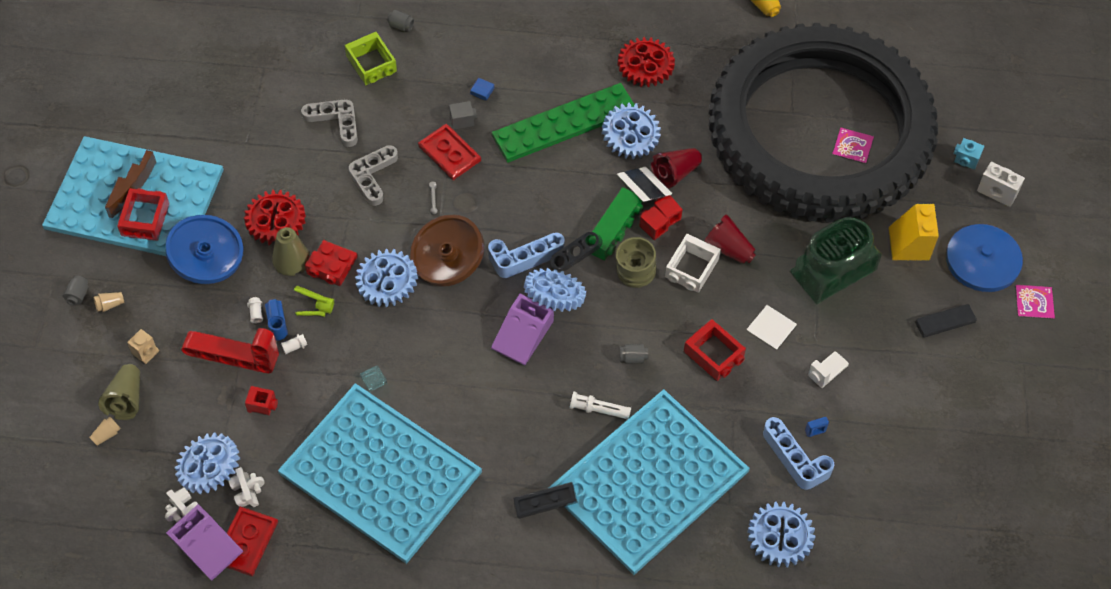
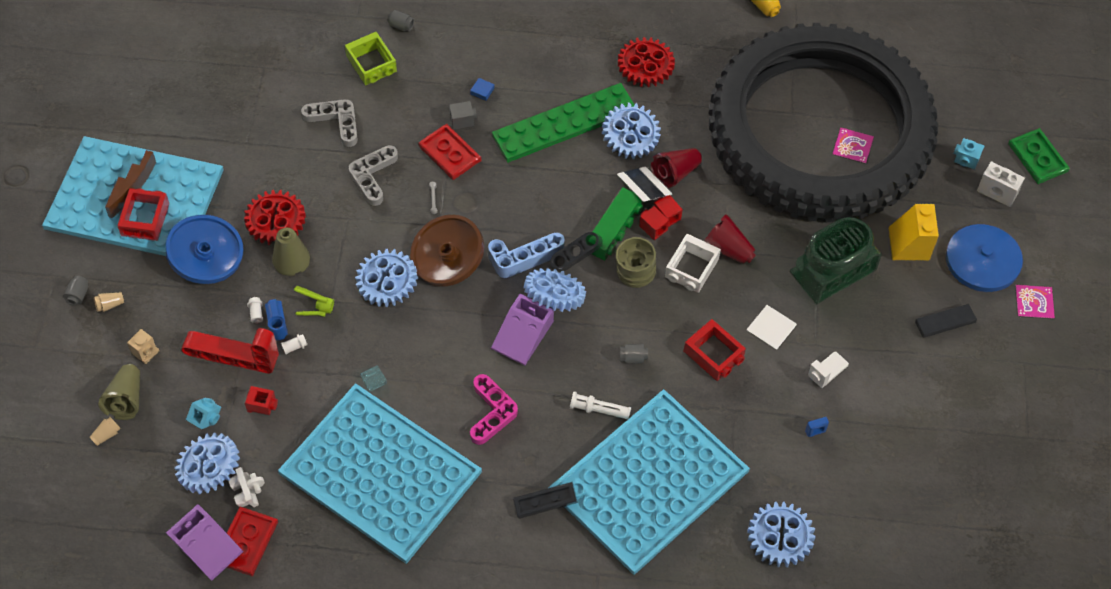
(178, 500): white hips -> none
(203, 413): none -> medium azure brick
(330, 263): red plate -> none
(498, 406): none -> dark pink beam
(775, 428): light blue beam -> none
(1038, 156): none -> green tile

